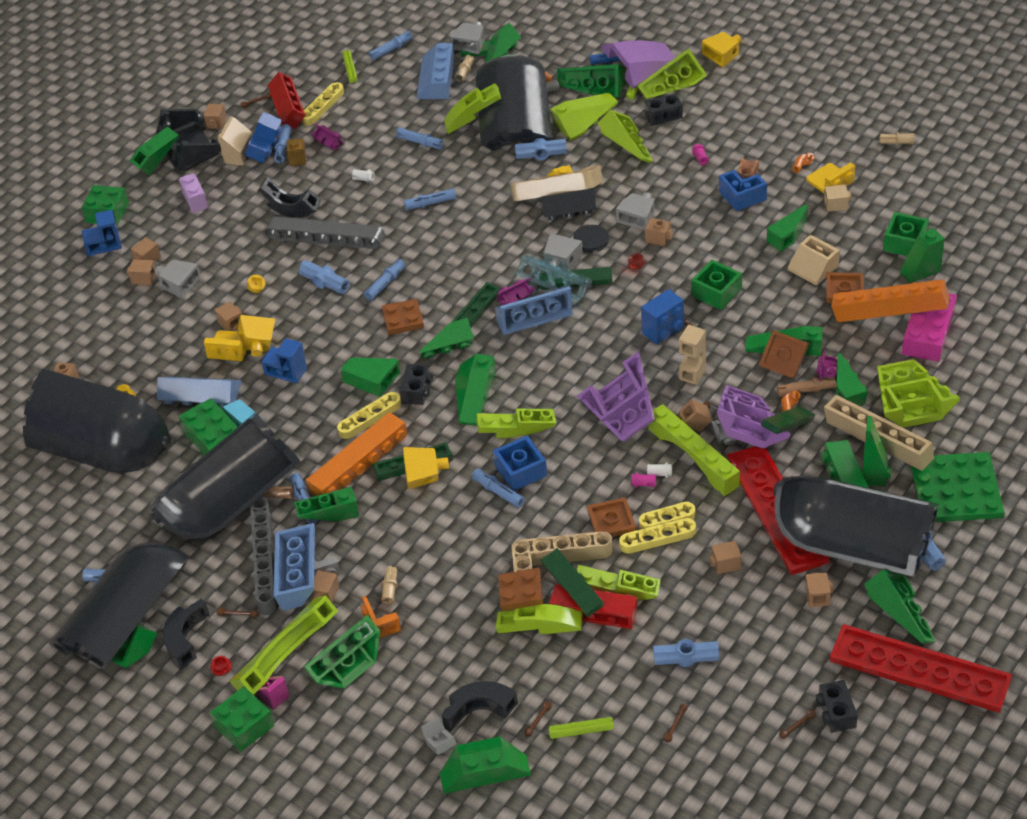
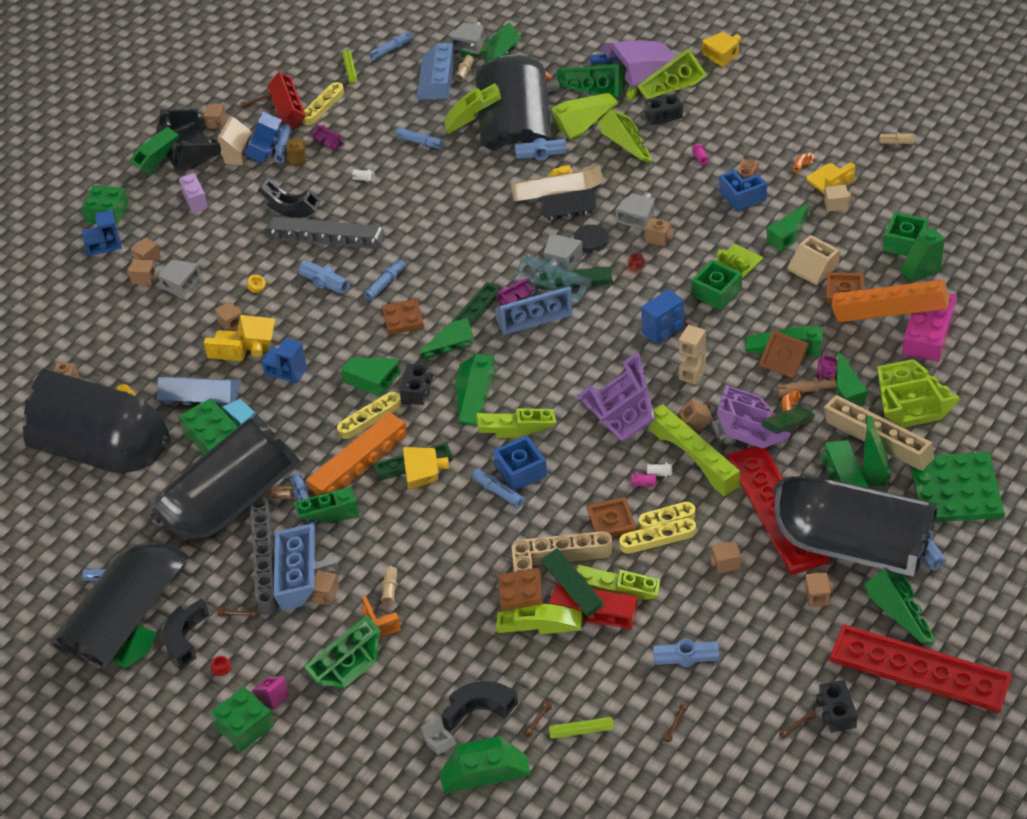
(262, 666): lime arch -> none
(422, 201): medium blue pin -> none
(739, 259): none -> lime hinge

